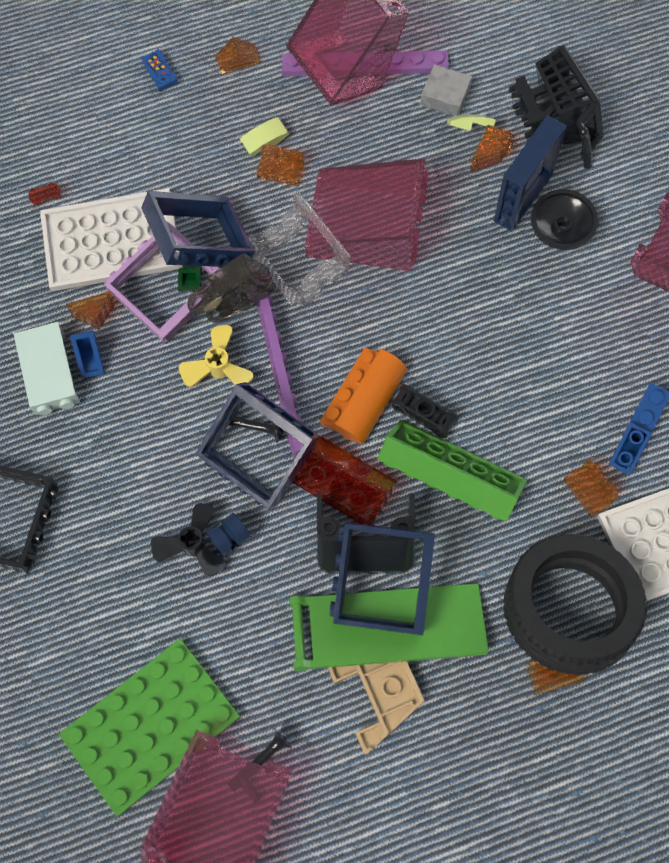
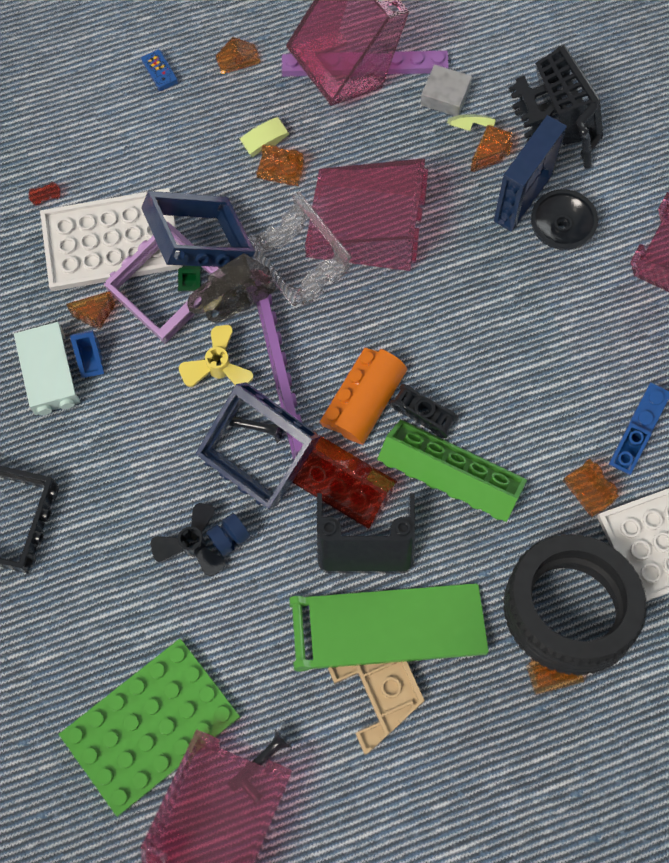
(340, 582): dark blue window -> none

